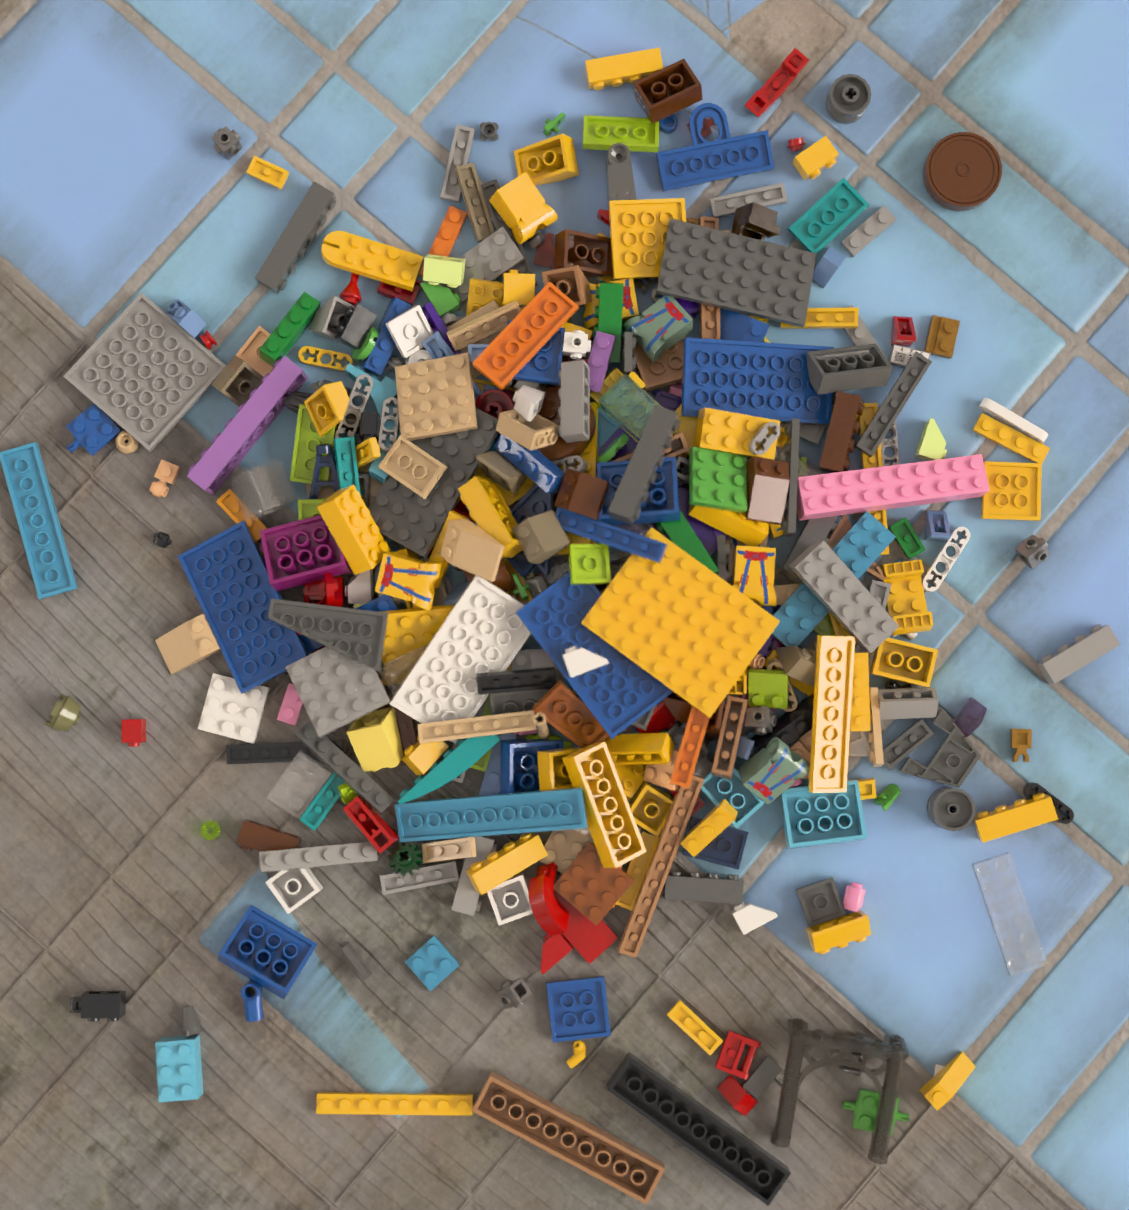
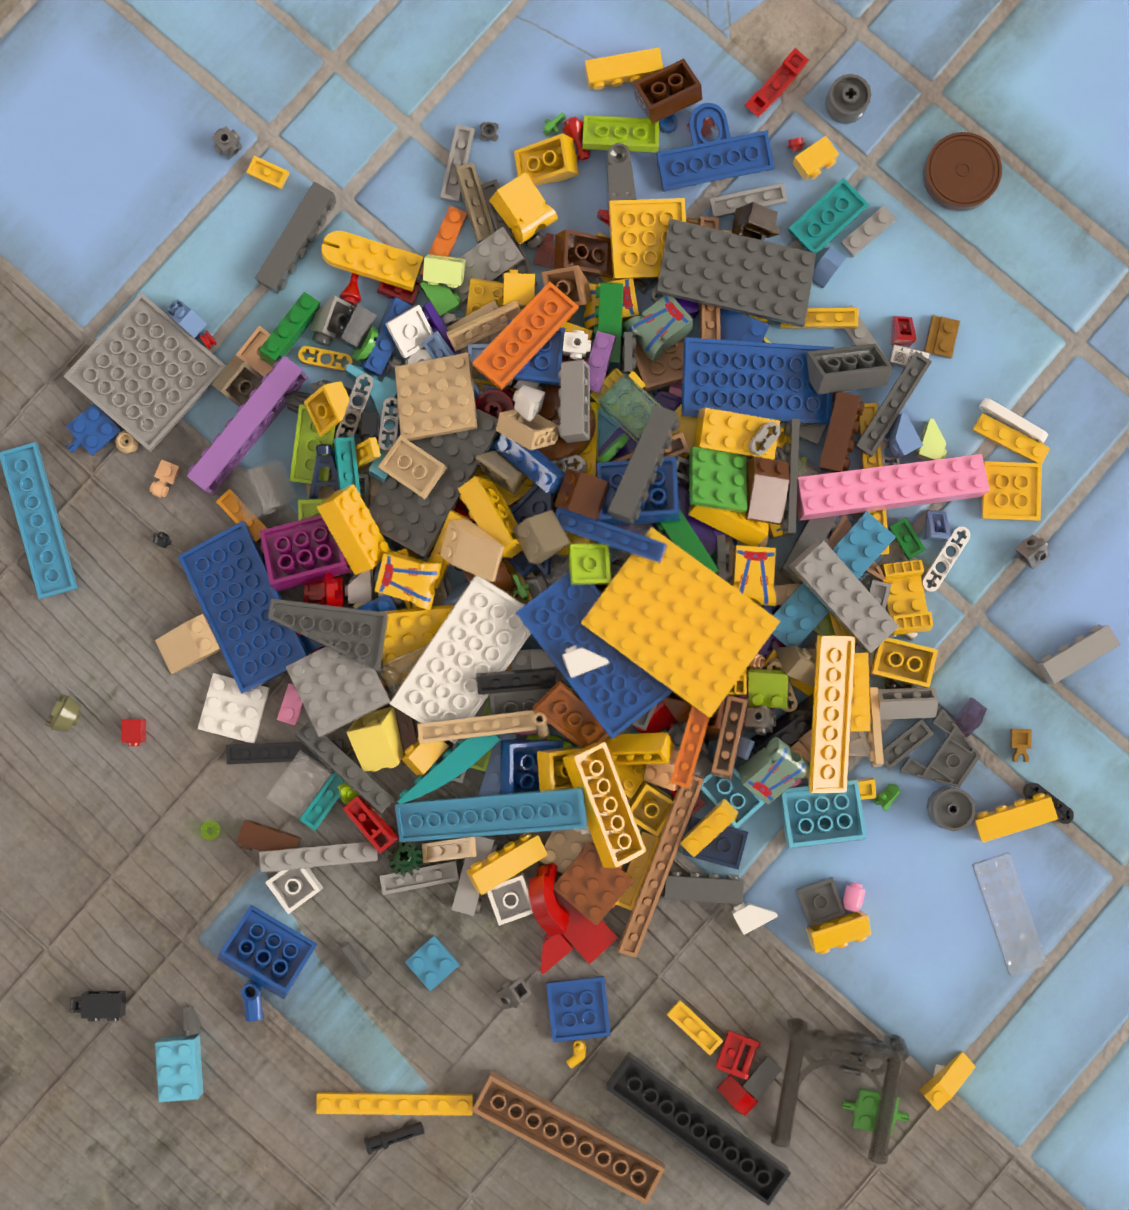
(321, 339): none -> dark grey tile
(385, 1139): none -> black pin
(574, 129): none -> red piece
(903, 436): none -> medium blue slope

